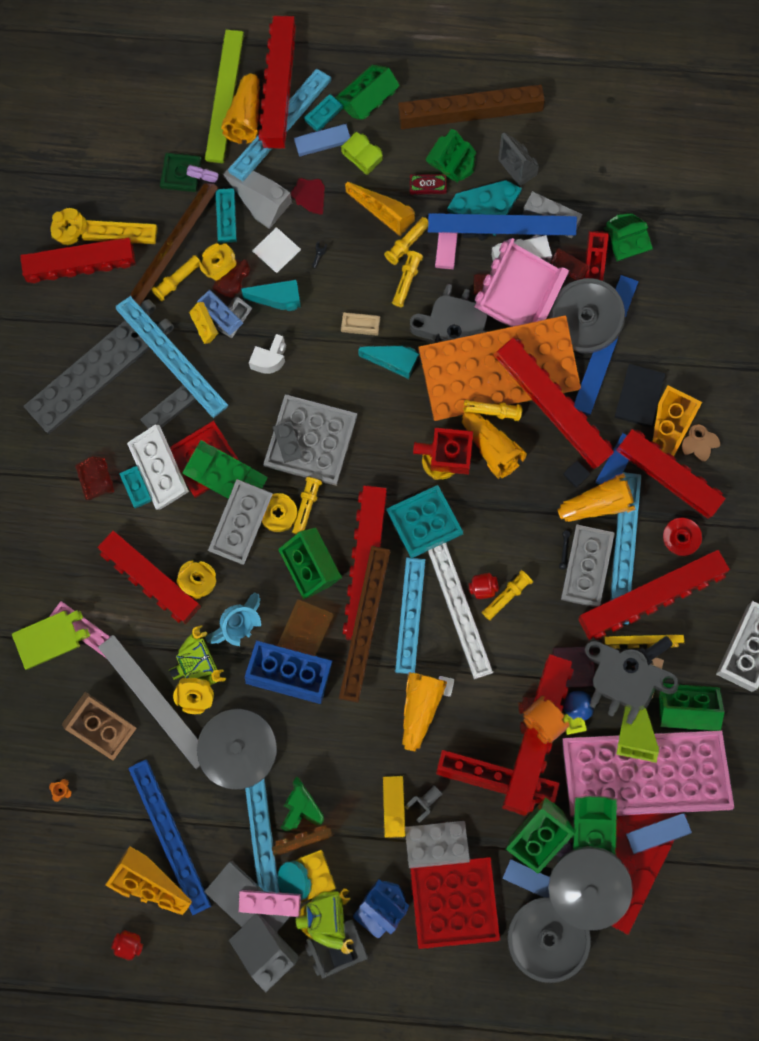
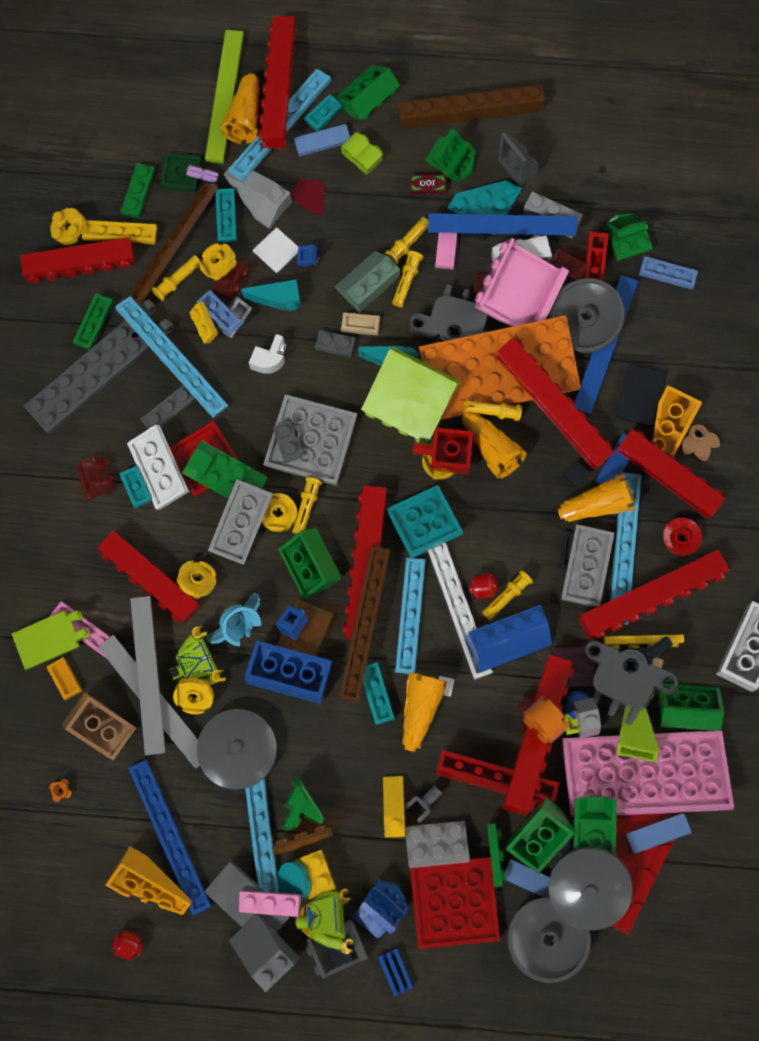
(64, 678): none -> light orange tile
(93, 321): none -> green plate
(137, 190): none -> green plate
(147, 675): none -> light grey tile
(292, 622): none -> blue brick
(307, 255): none -> blue plate
(335, 343): none -> dark grey plate
(368, 280): none -> sand green slope
(377, 694): none -> teal plate
(388, 210): light orange wedge -> none
(402, 989): none -> blue tile
(409, 395): none -> lime panel
(496, 855): none -> green plate
(509, 638): none -> blue slope
(587, 718): none -> light grey slope
(668, 272): none -> medium blue tile

